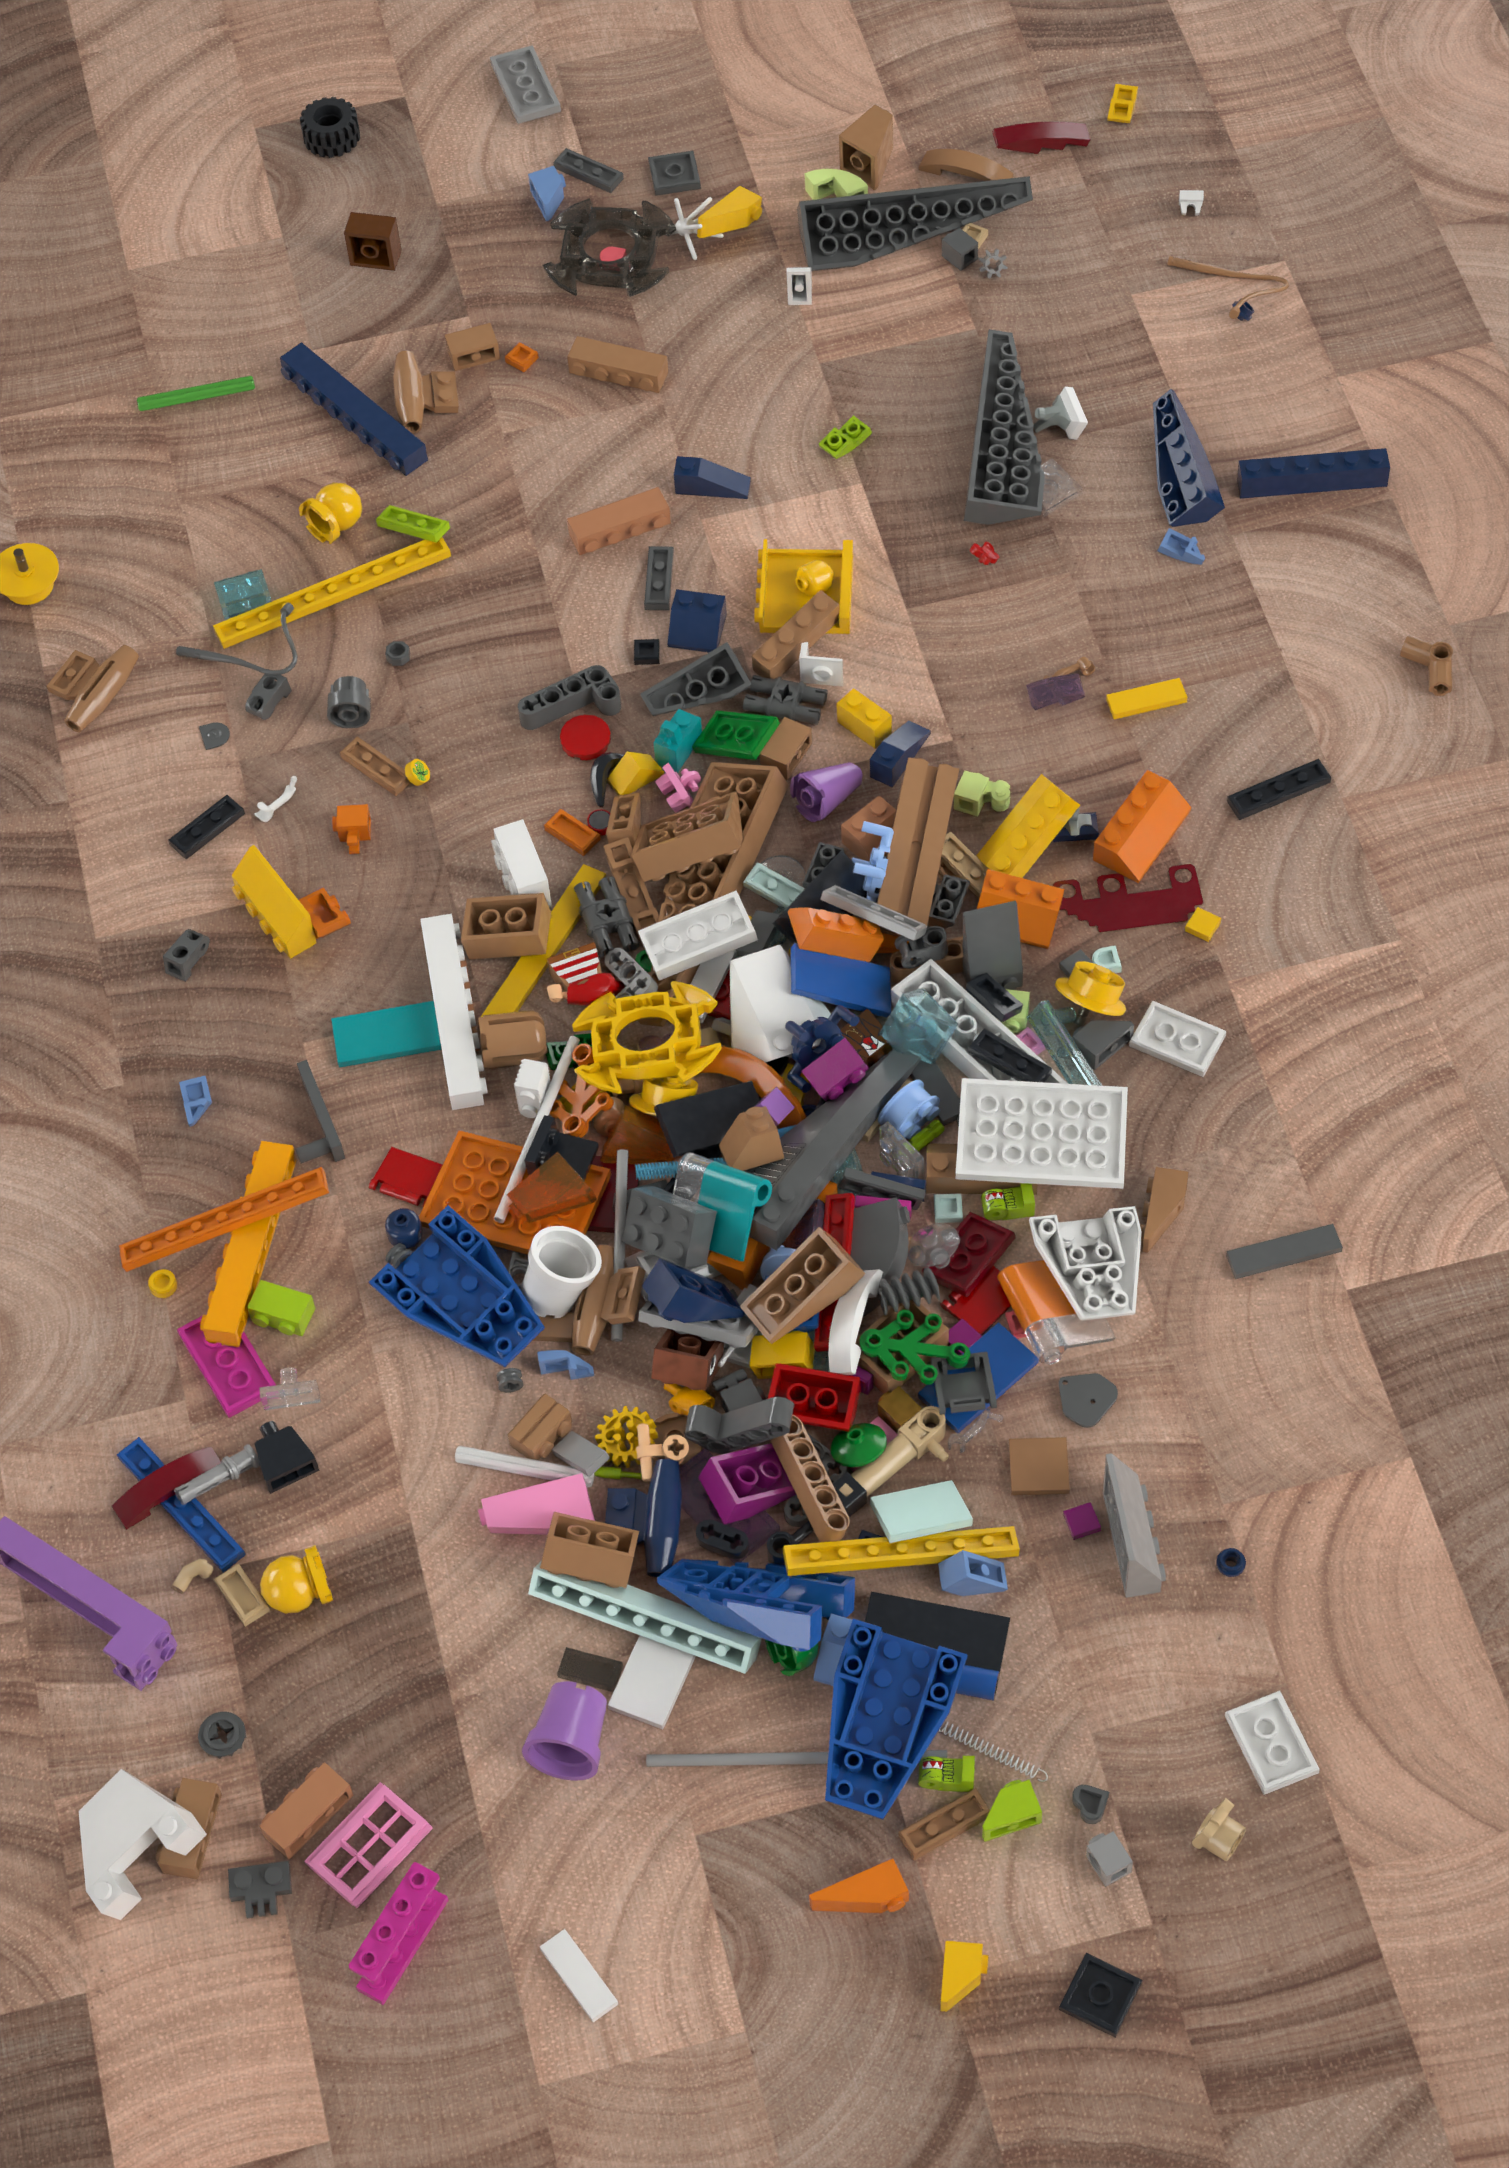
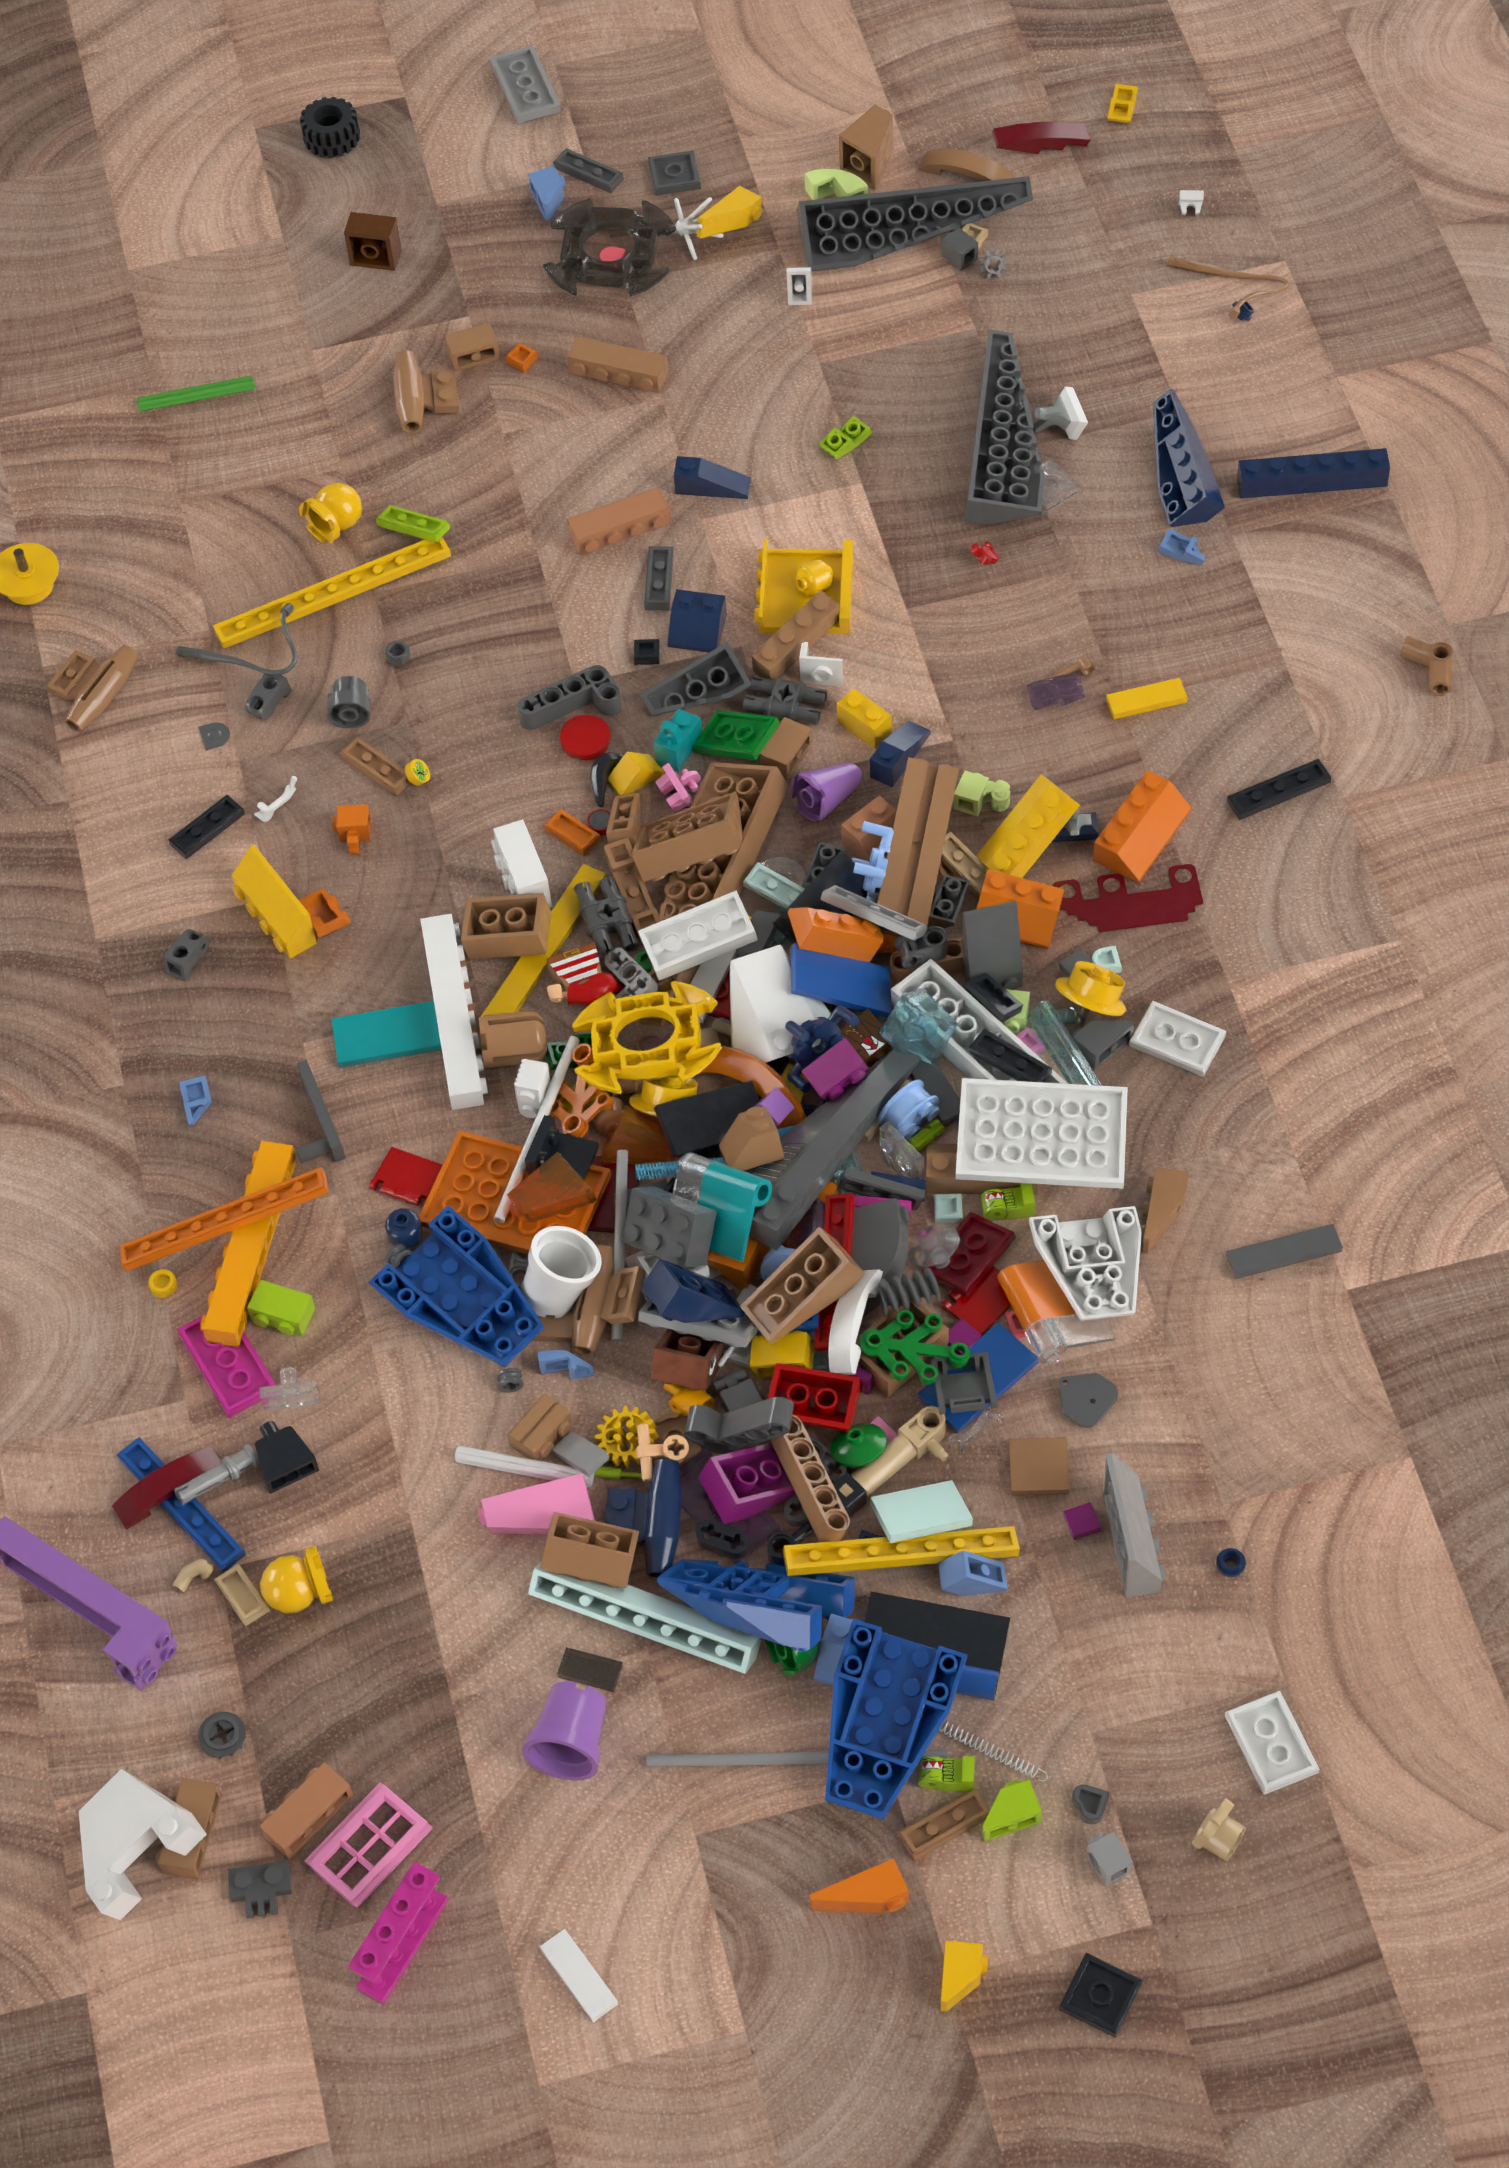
(242, 593): clear light blue brick -> none
(353, 409): dark blue brick -> none
(651, 1682): white tile -> none
(897, 1408): pearl gold brick -> none
(1203, 924): yellow tile -> none

